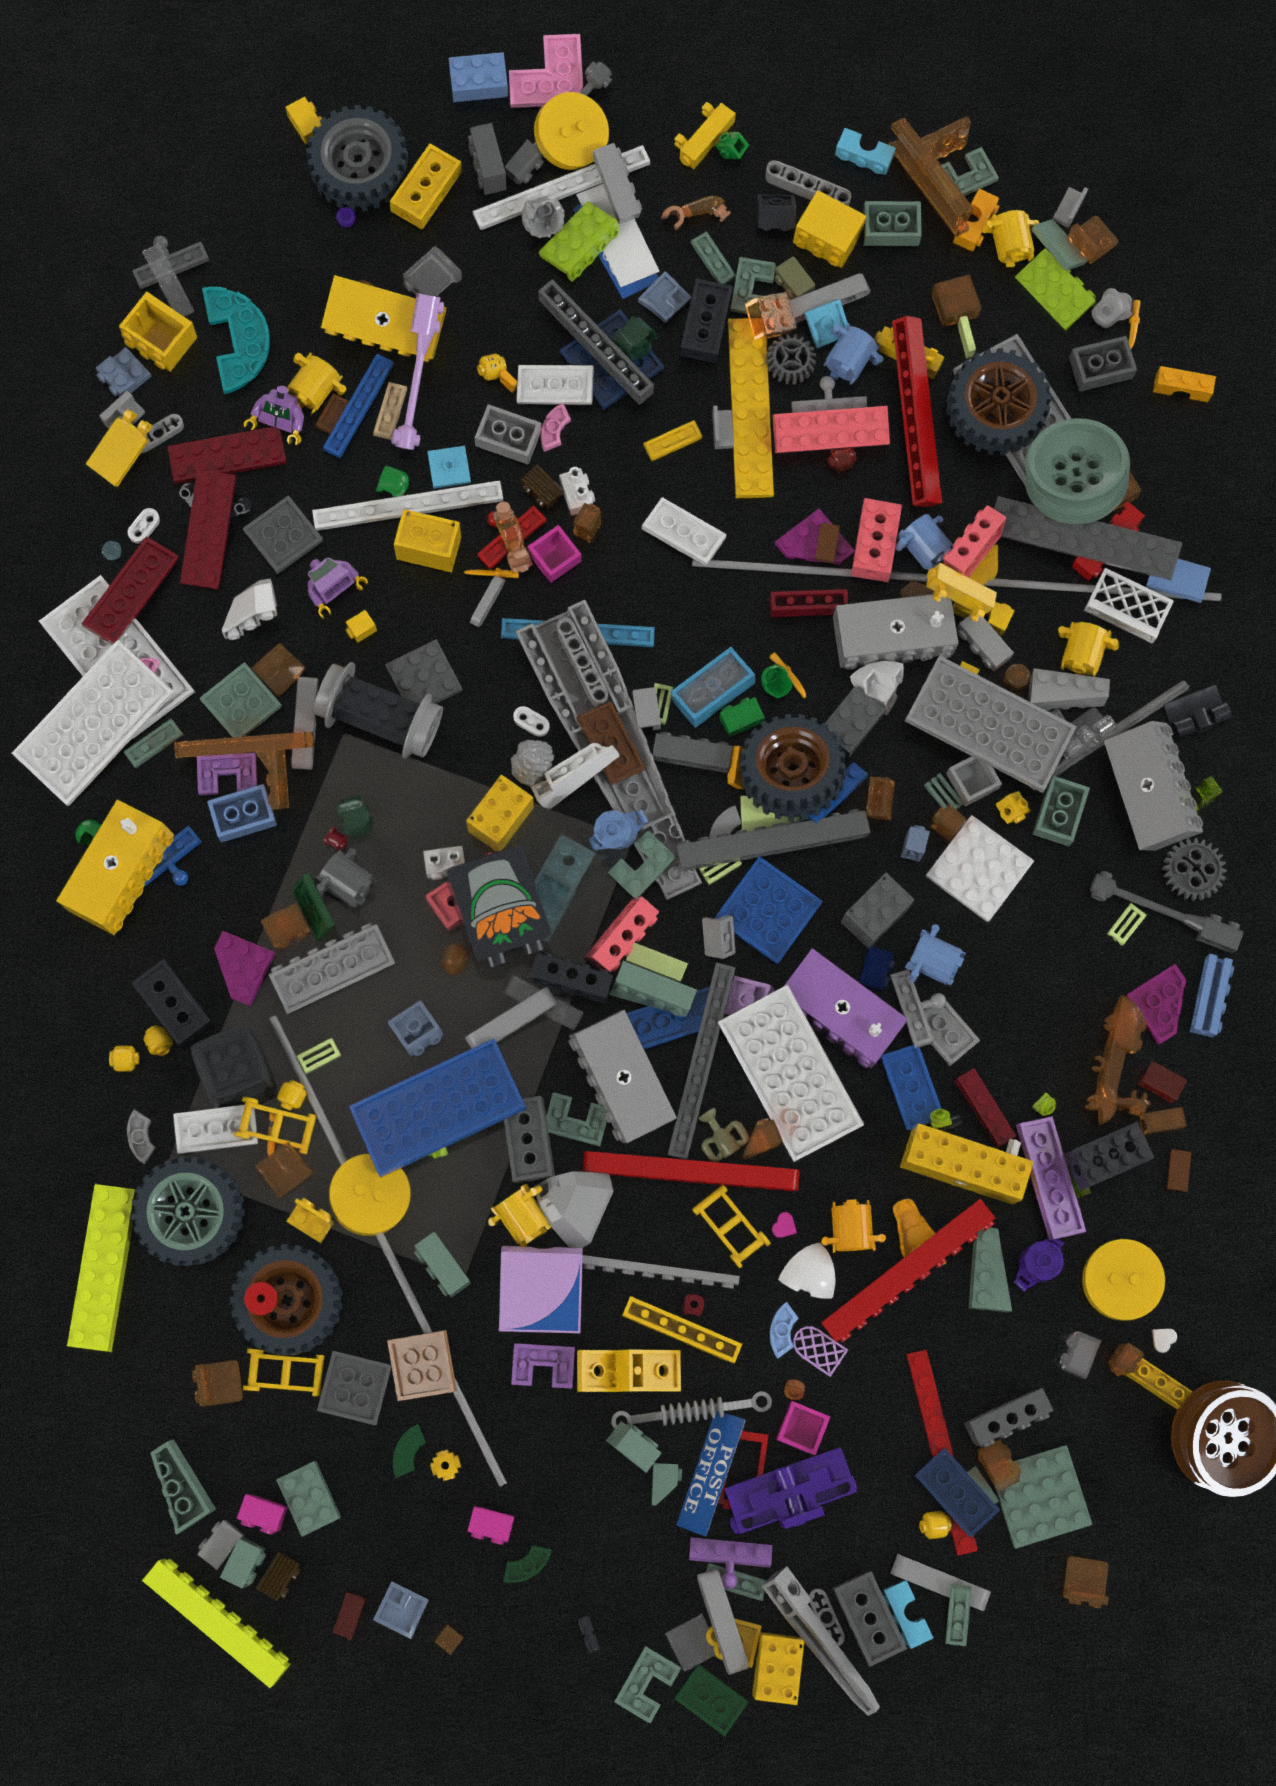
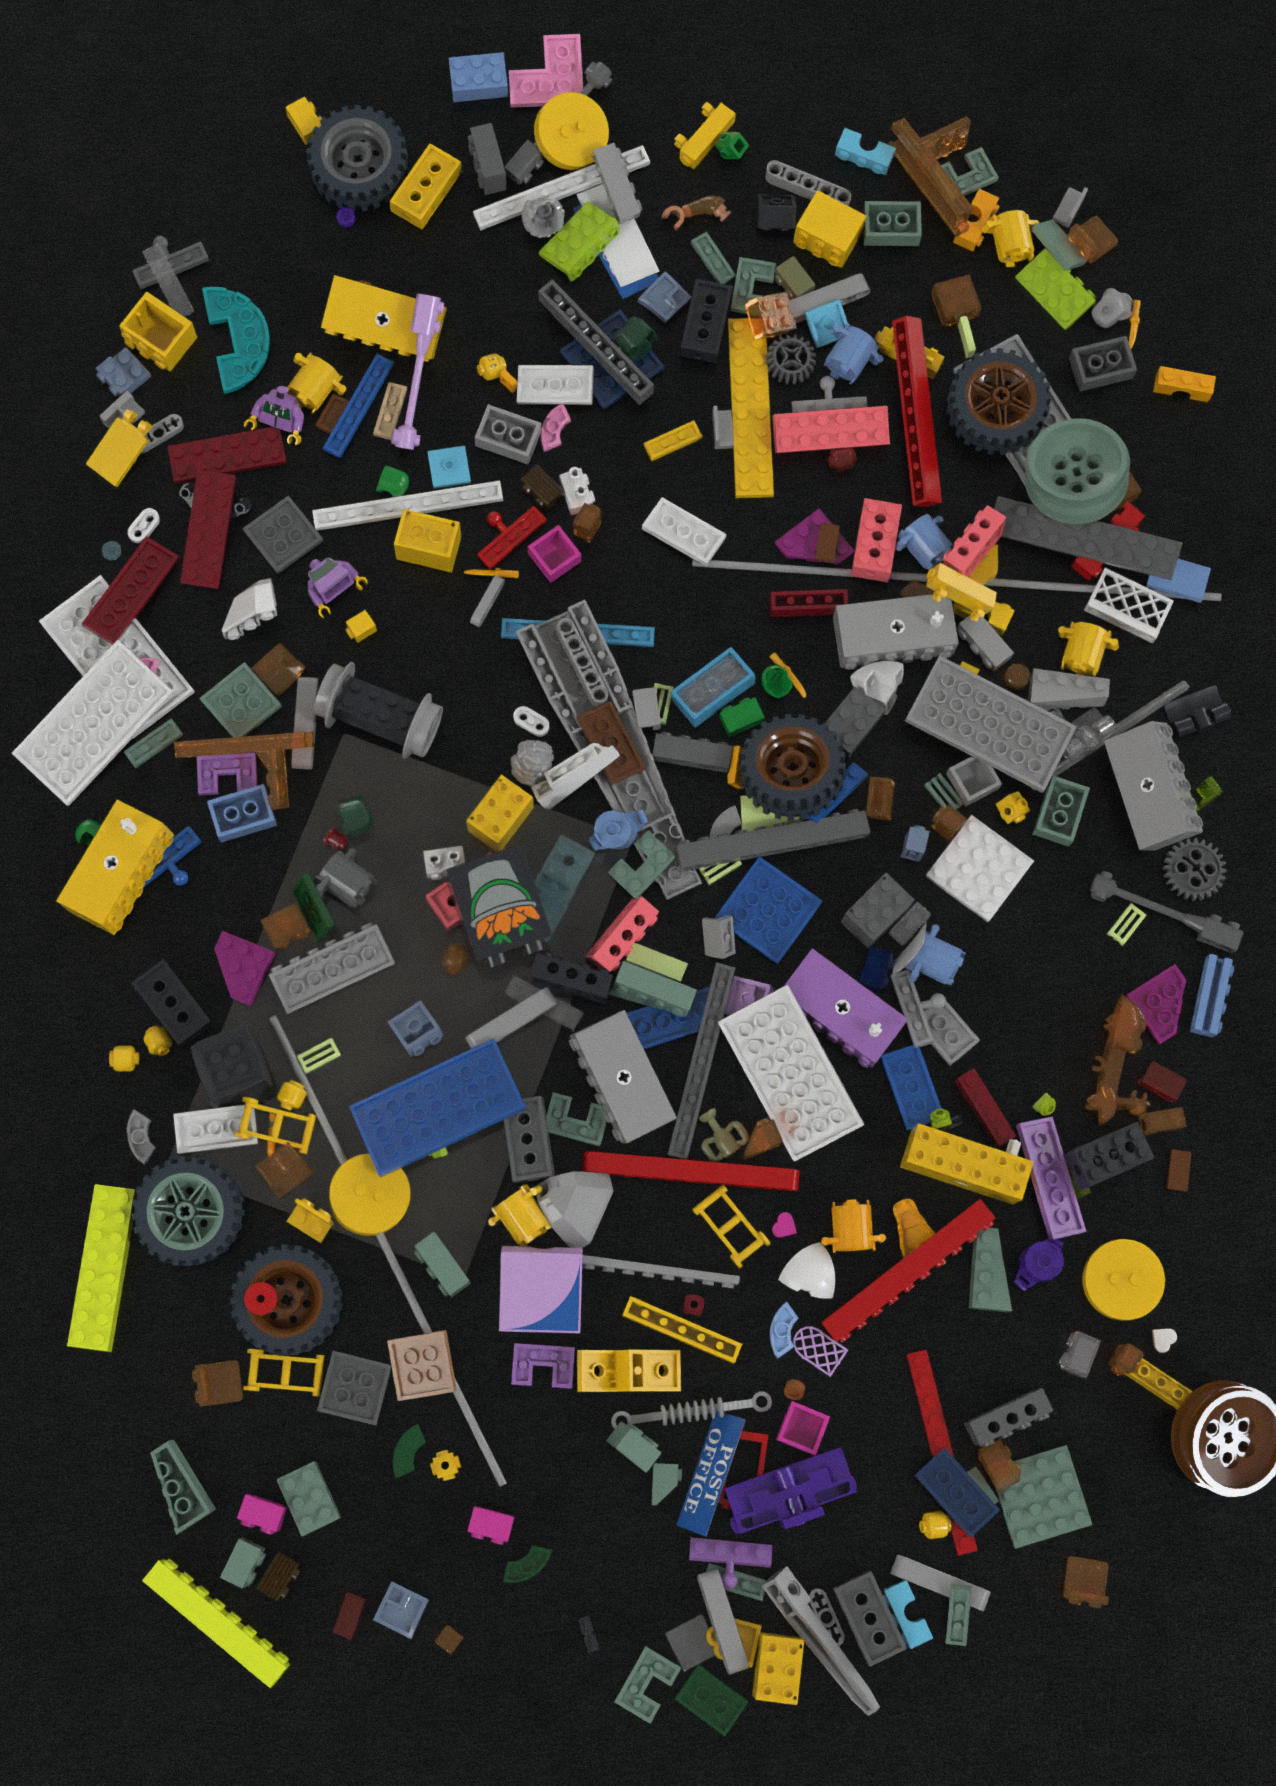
(220, 1544): light grey brick -> none
(424, 672): dark grey plate -> none
(431, 274): clear panel -> none
(508, 525): piece -> none
(910, 924): none -> clear brick
(910, 952): none -> white sticker

